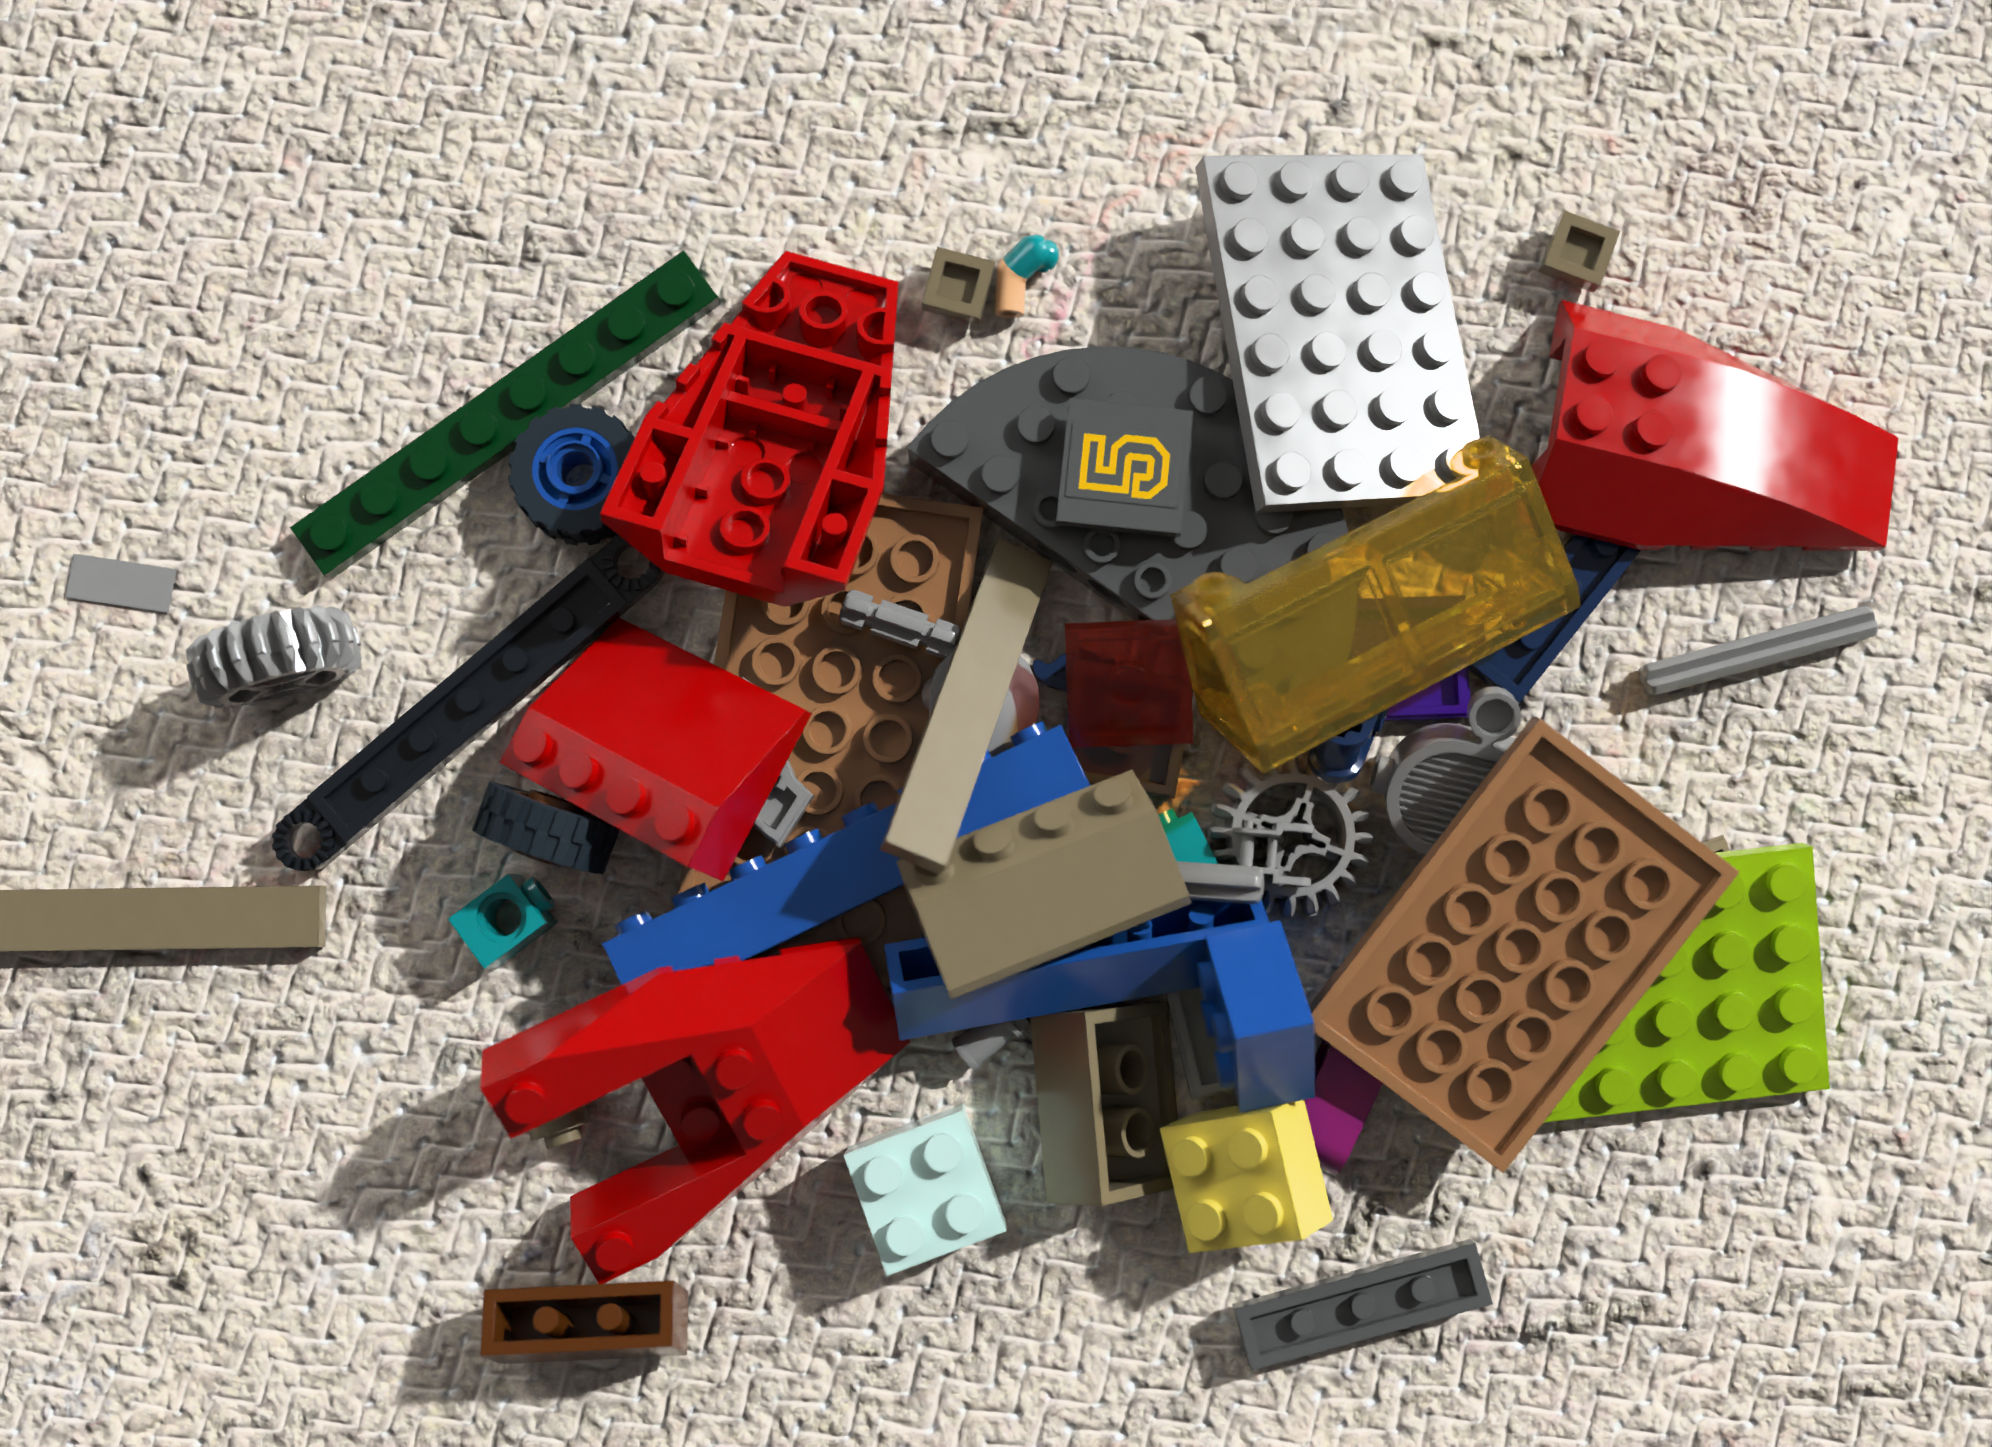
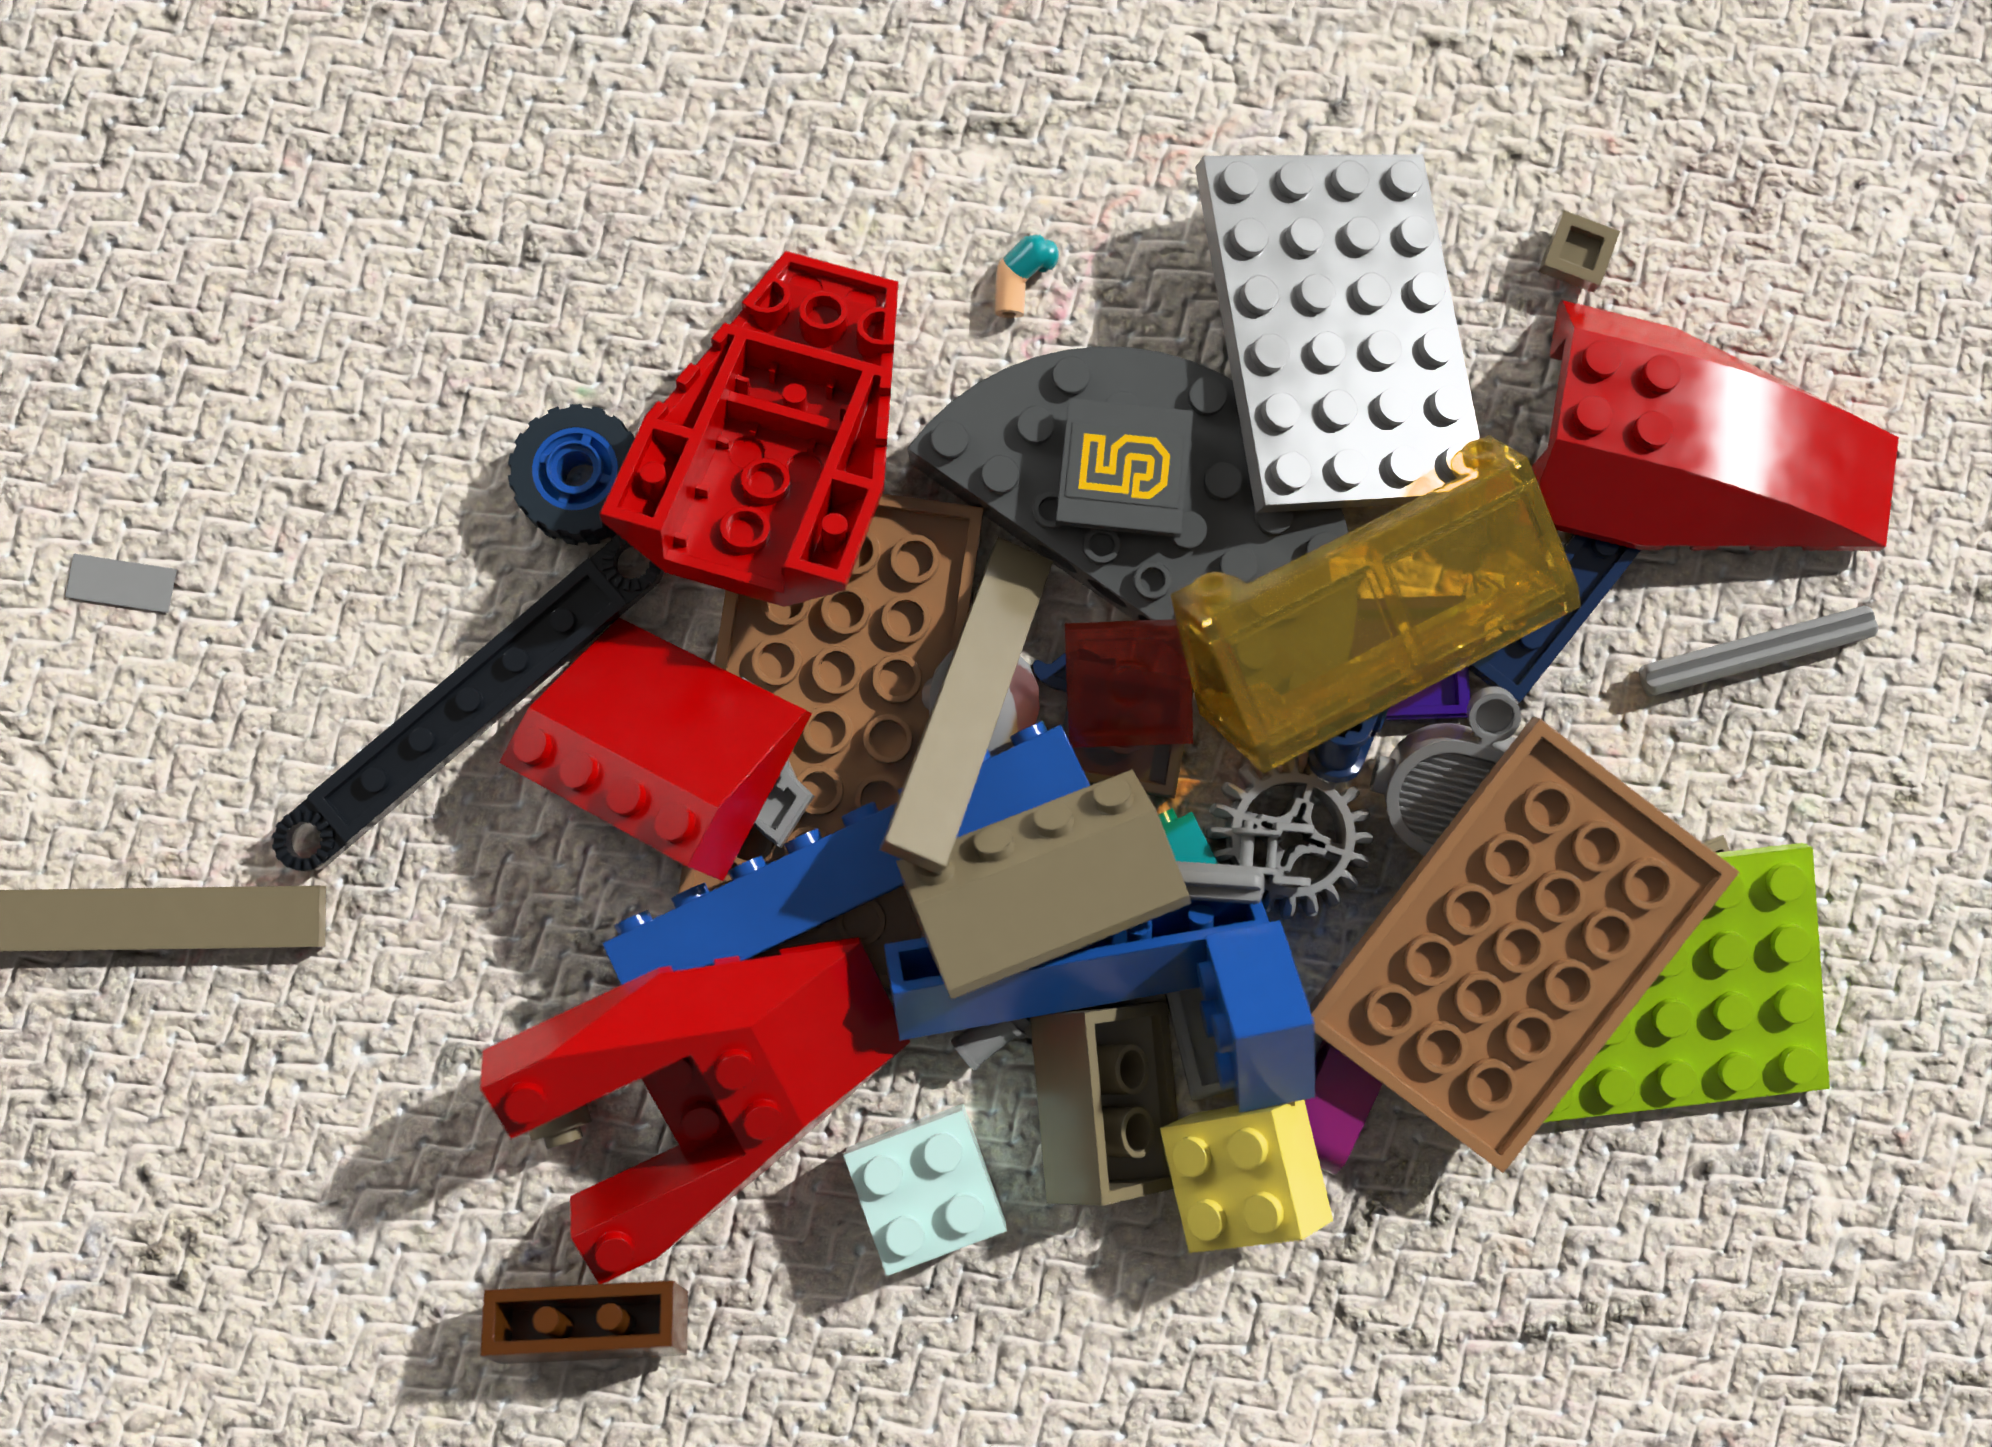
(273, 656): light grey gear -> none
(478, 923): teal brick -> none
(489, 424): dark green plate -> none
(545, 828): black wheel -> none
(899, 624): light grey axle -> none
(958, 285): dark tan plate -> none
(1362, 1304): dark grey plate -> none

